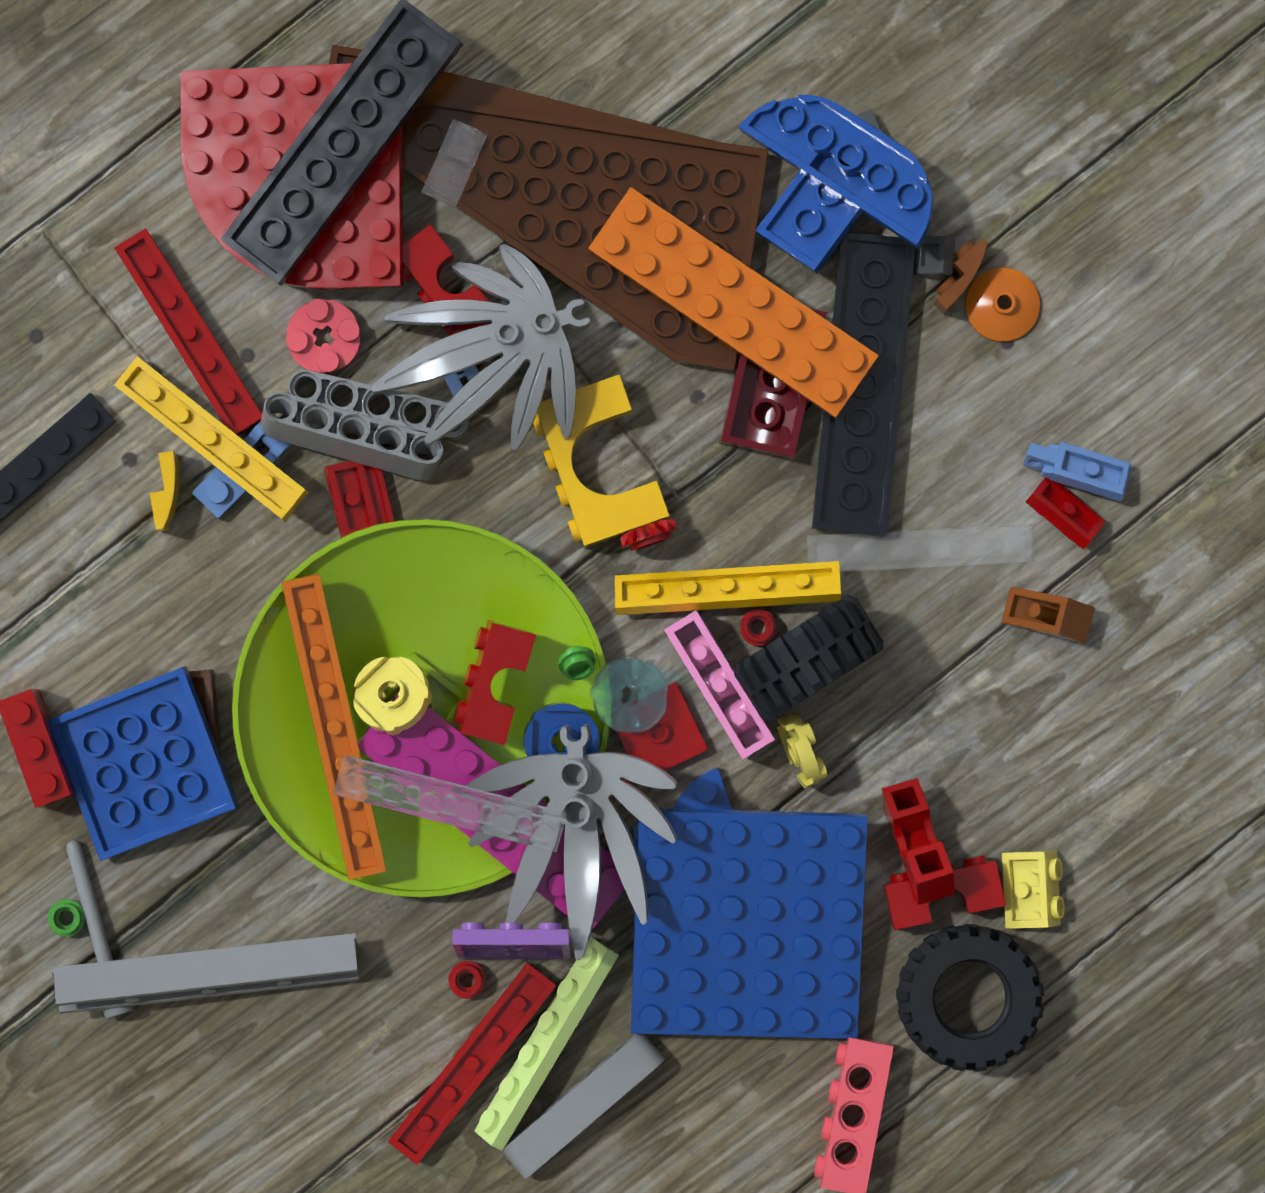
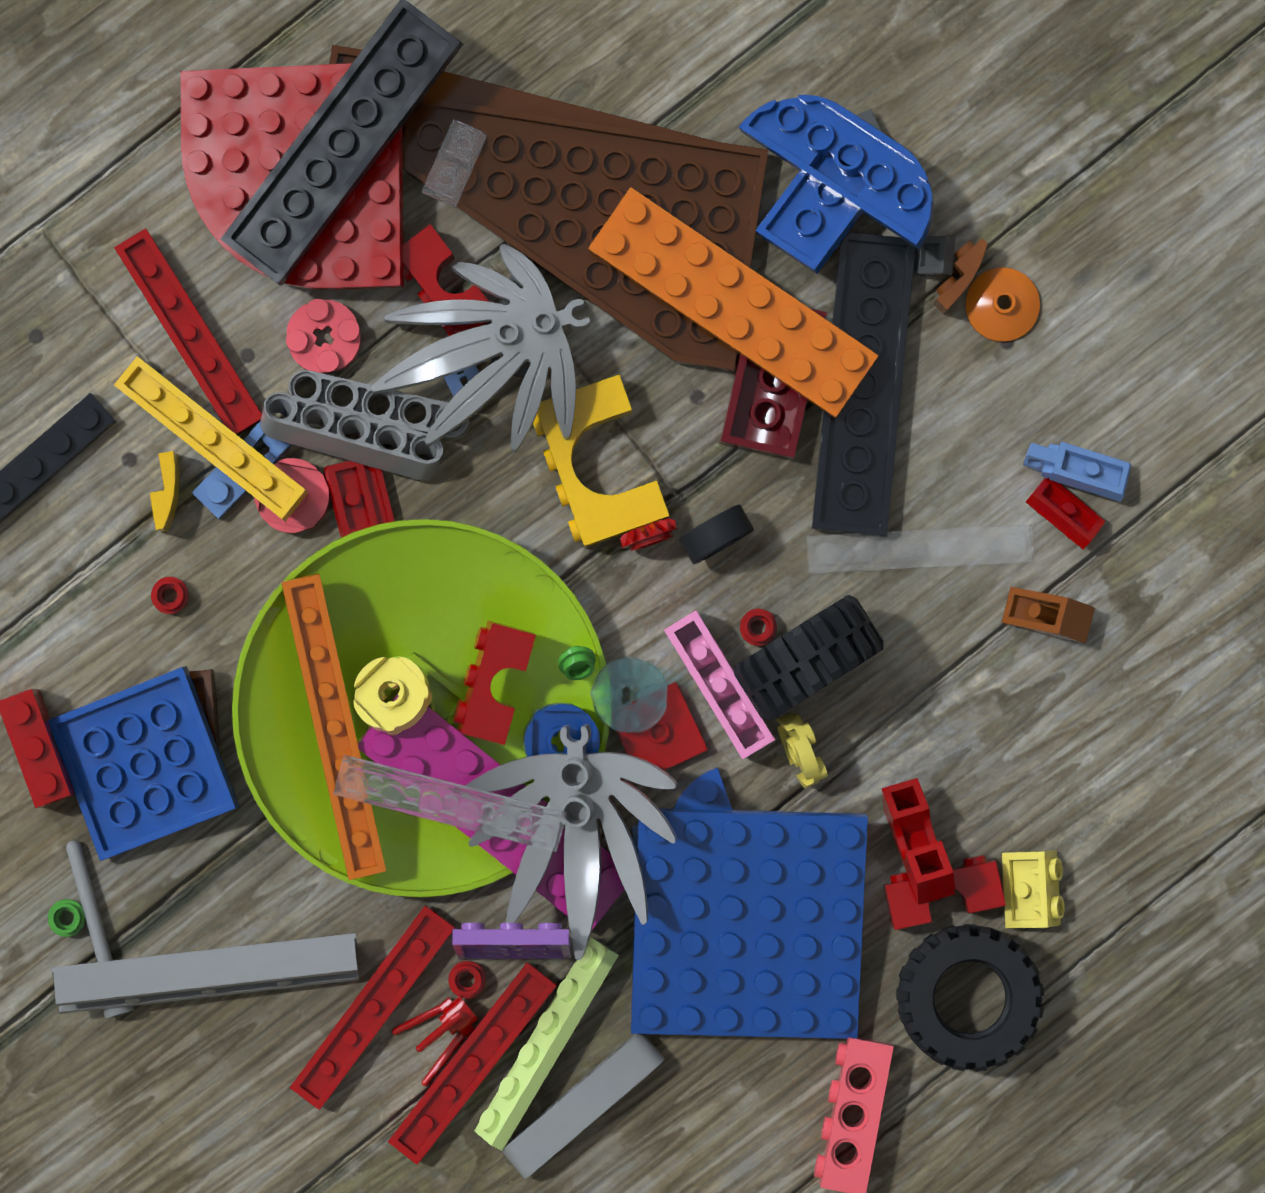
(159, 589): none -> red plate
(313, 506): none -> coral plate
(372, 1007): none -> red plate
(456, 1018): none -> red plant
(716, 534): none -> black tyre
(727, 588): yellow plate -> none

